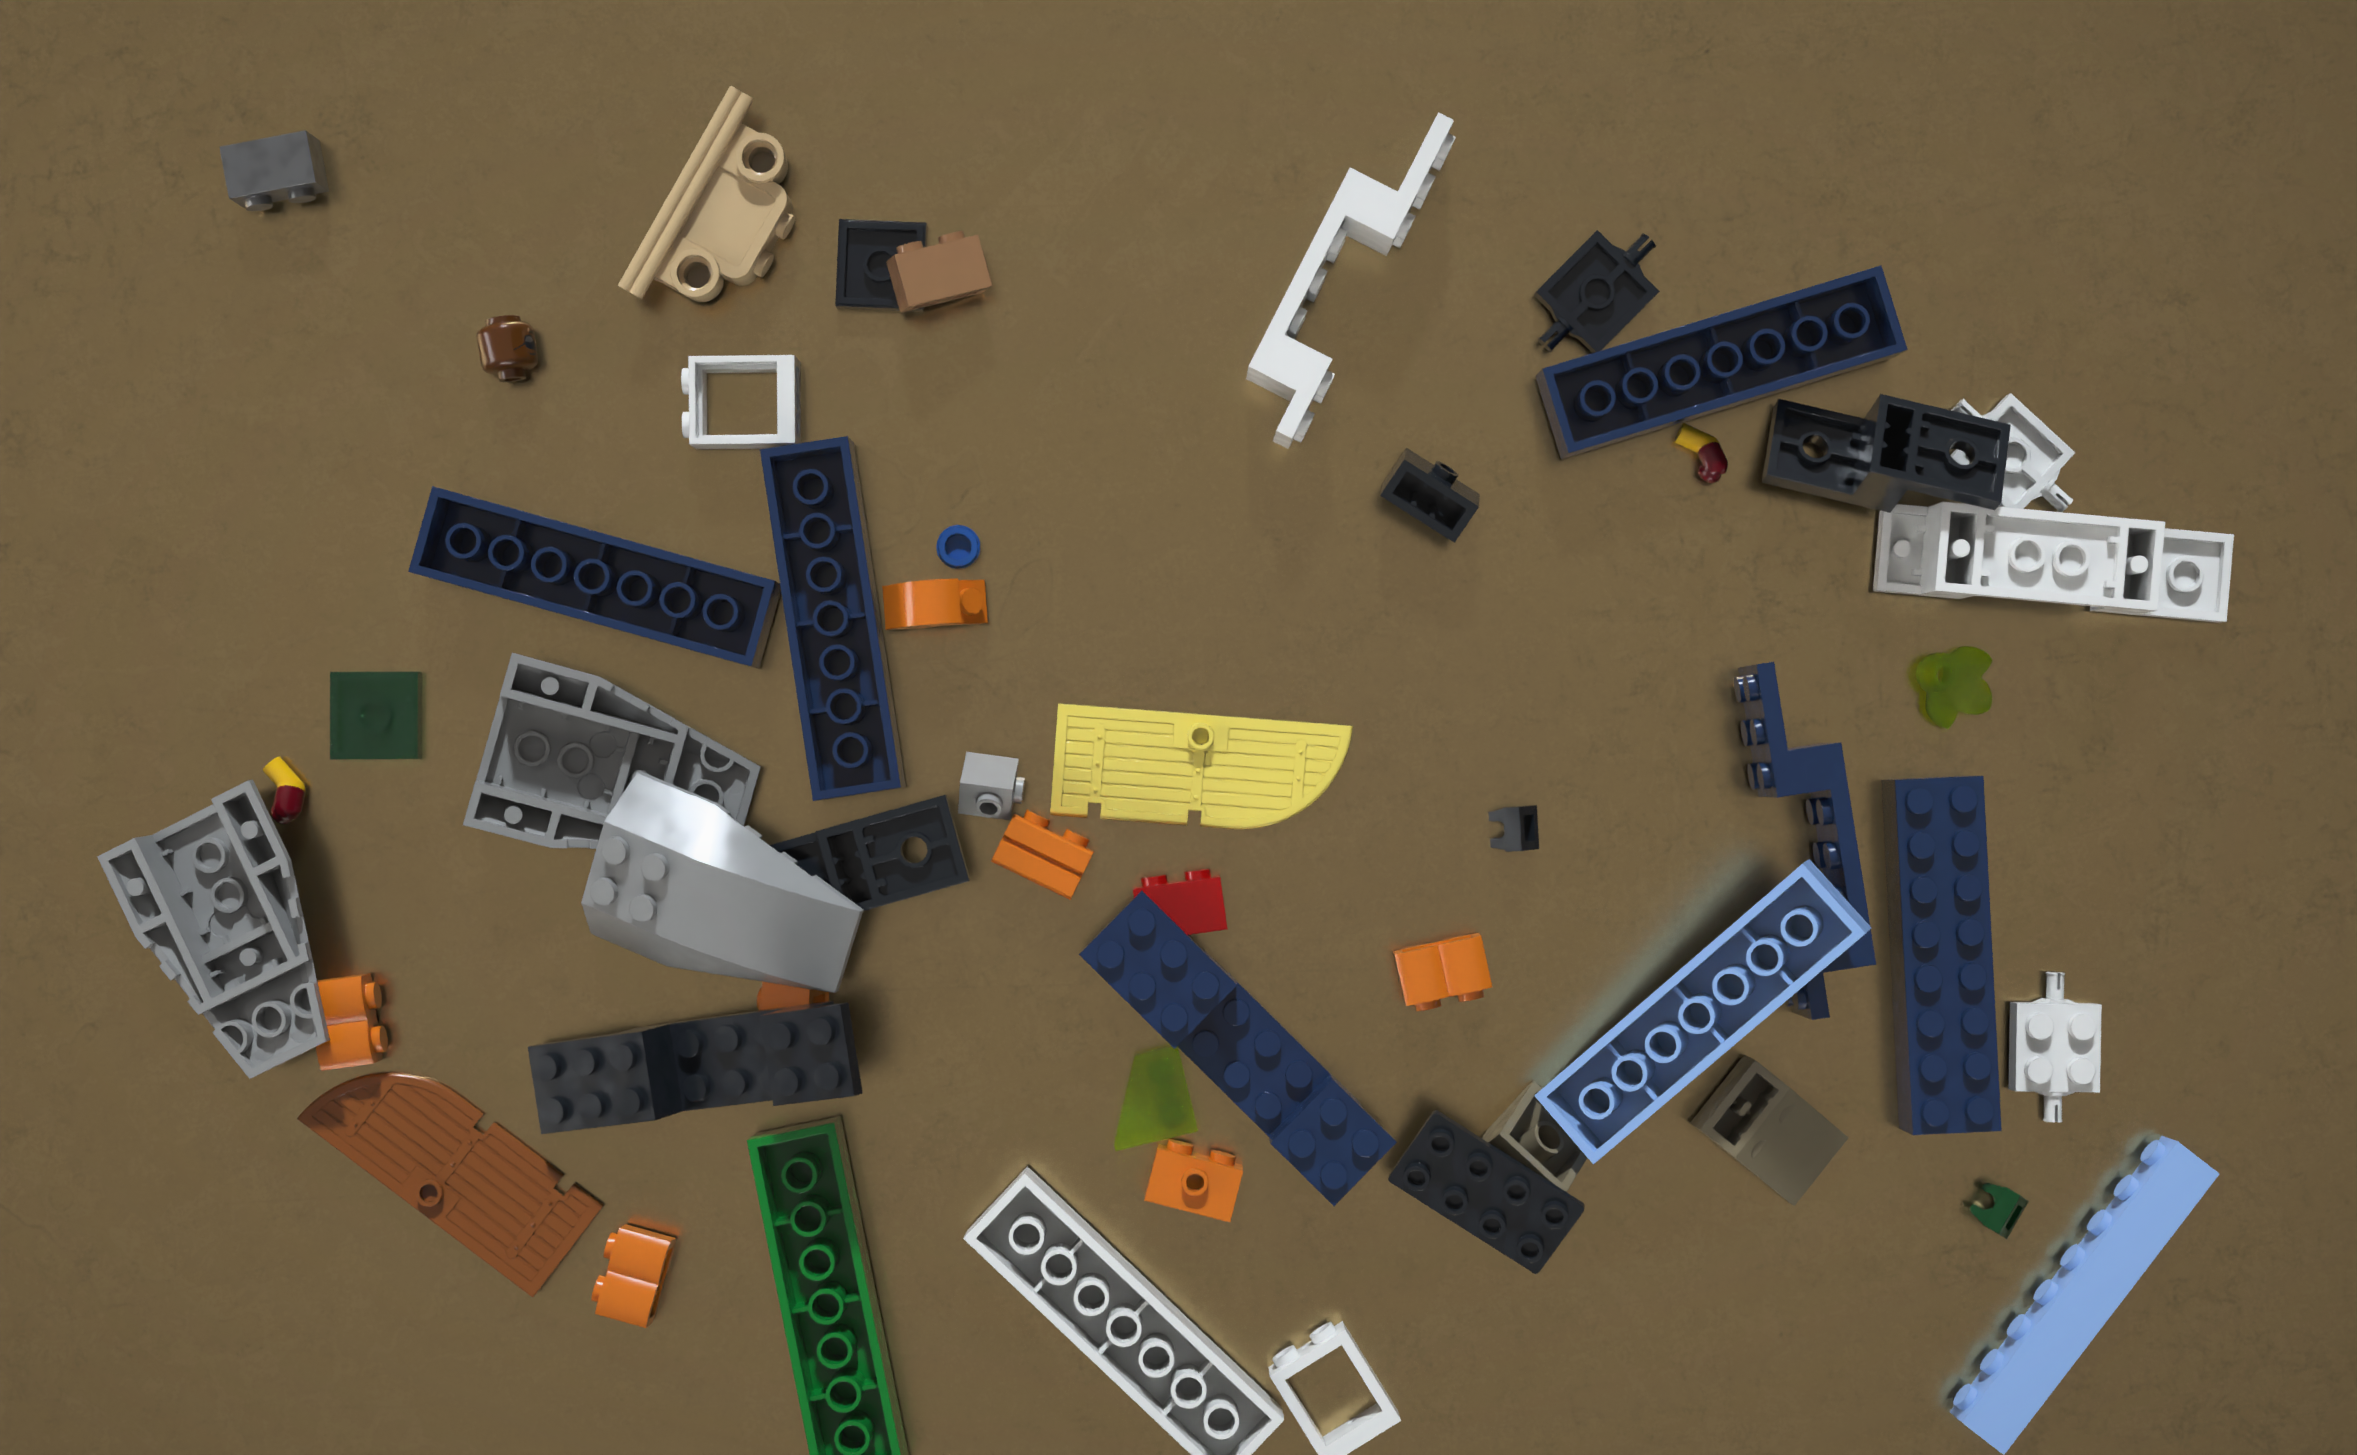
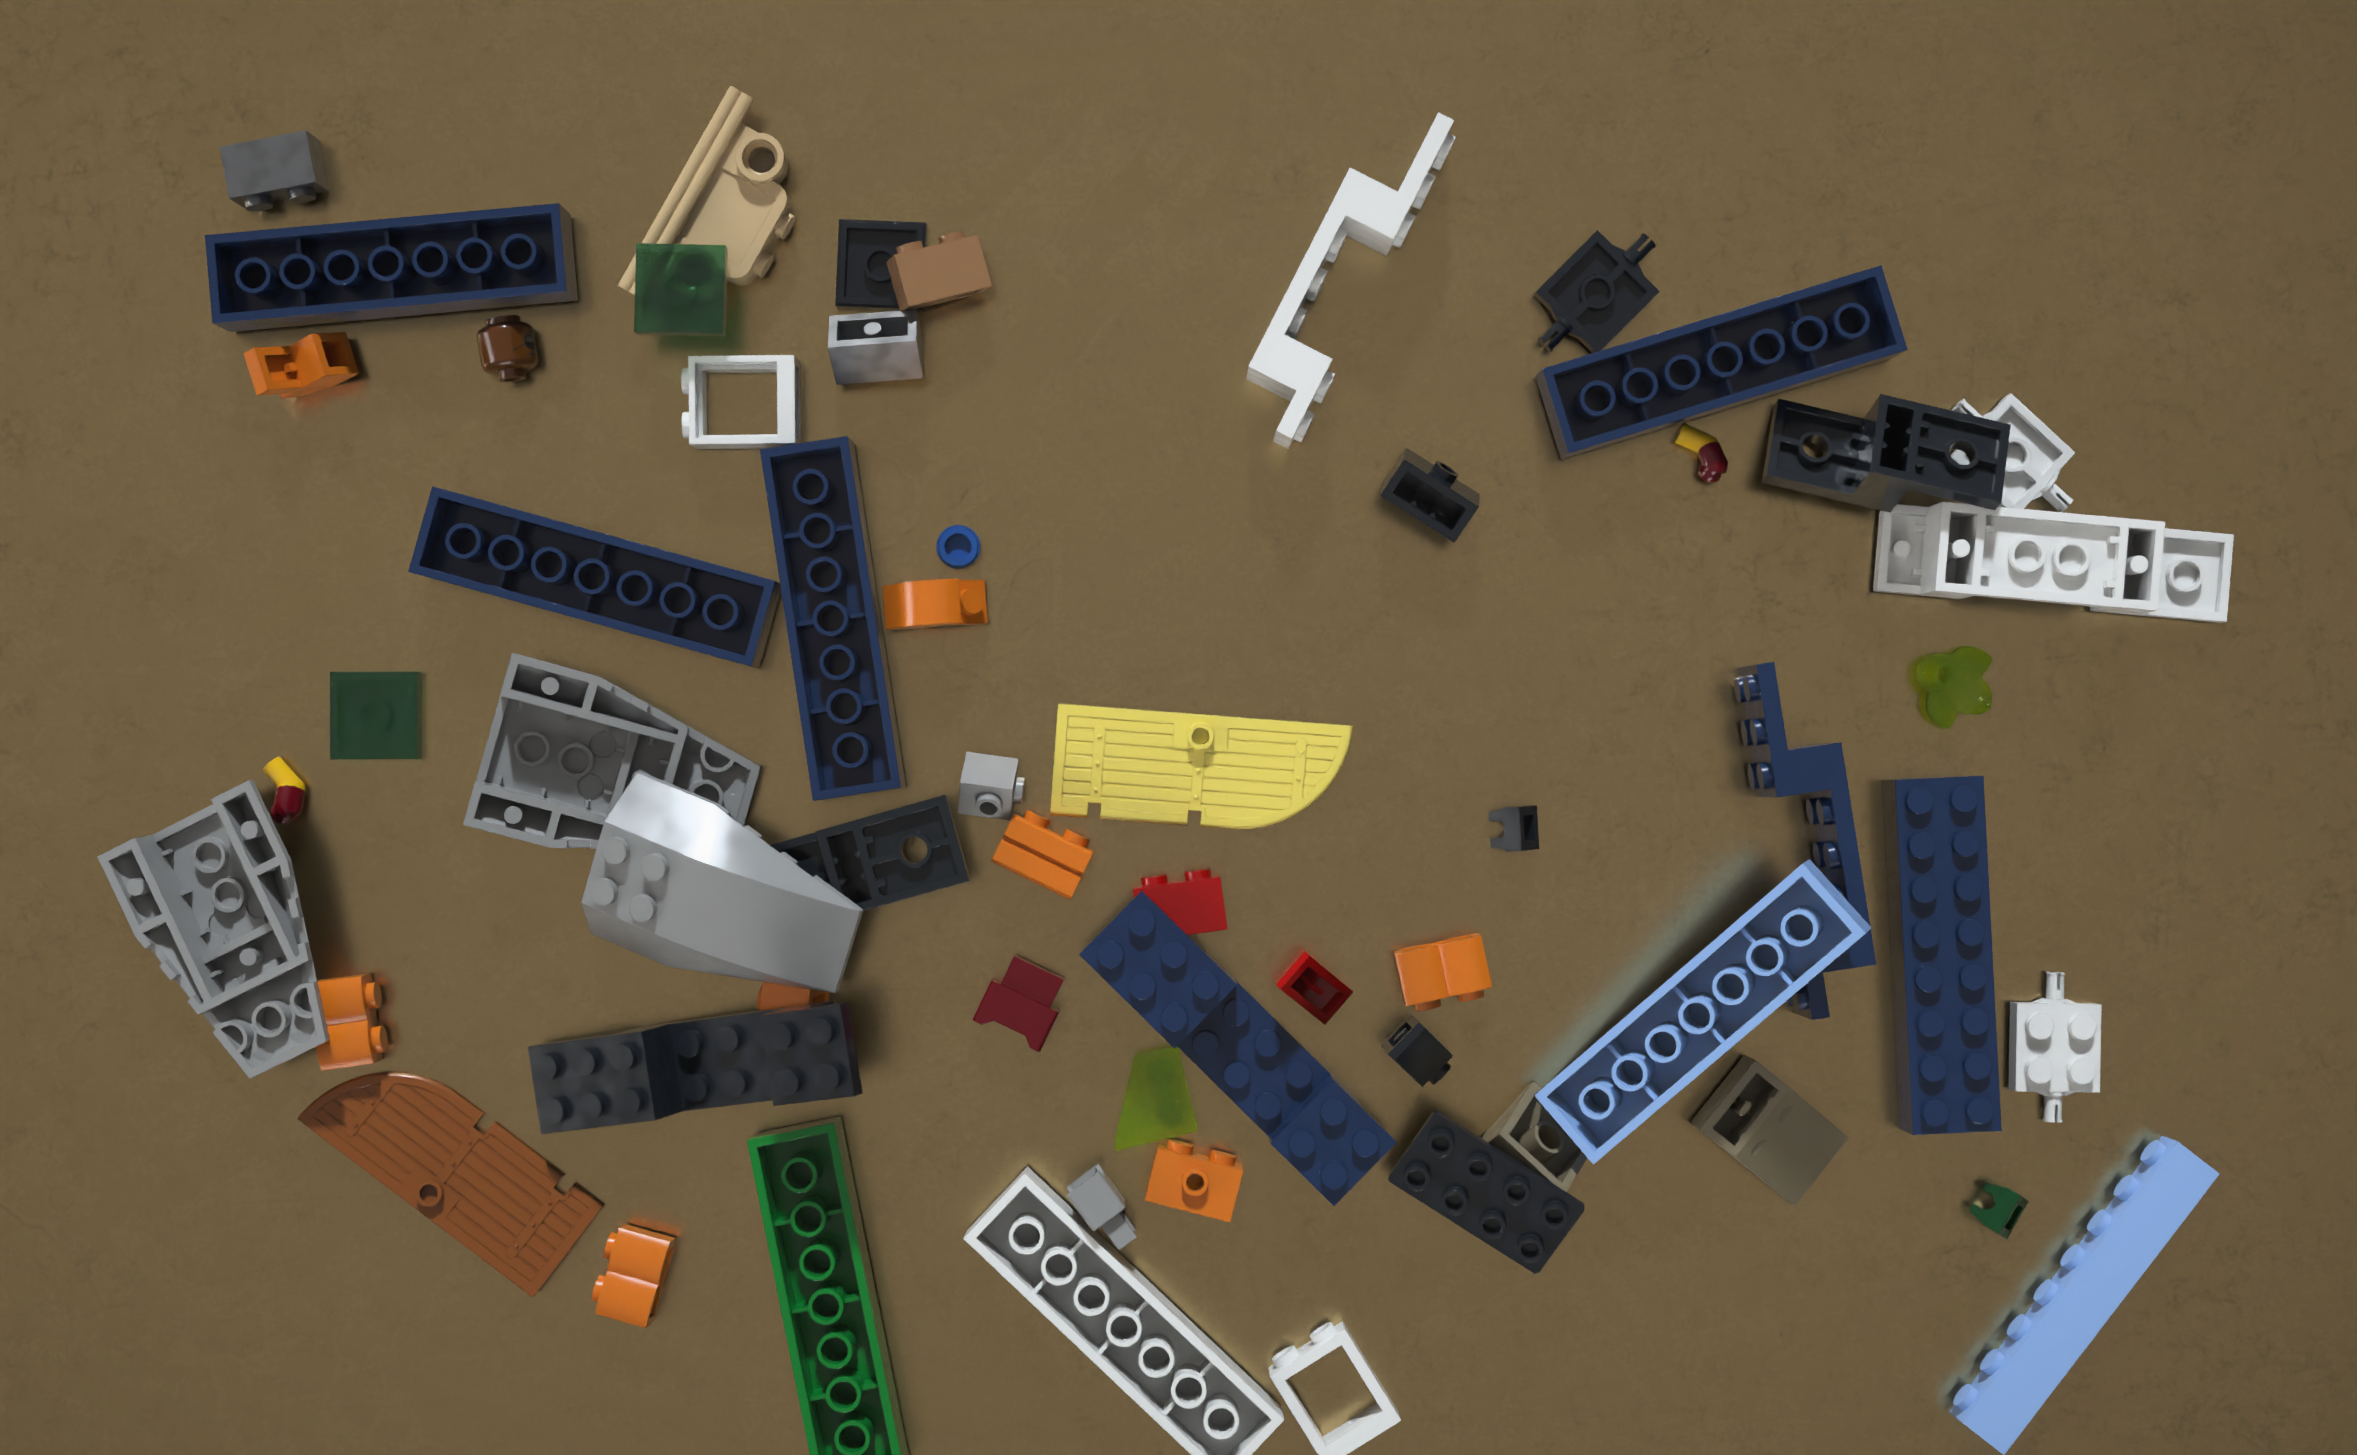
(303, 367): none -> orange brick
(391, 267): none -> dark blue brick
(680, 289): none -> clear green tile
(876, 347): none -> flat silver brick
(1022, 1001): none -> dark red piece
(1101, 1205): none -> light grey piece
(1312, 986): none -> red slope
(1418, 1052): none -> black slope

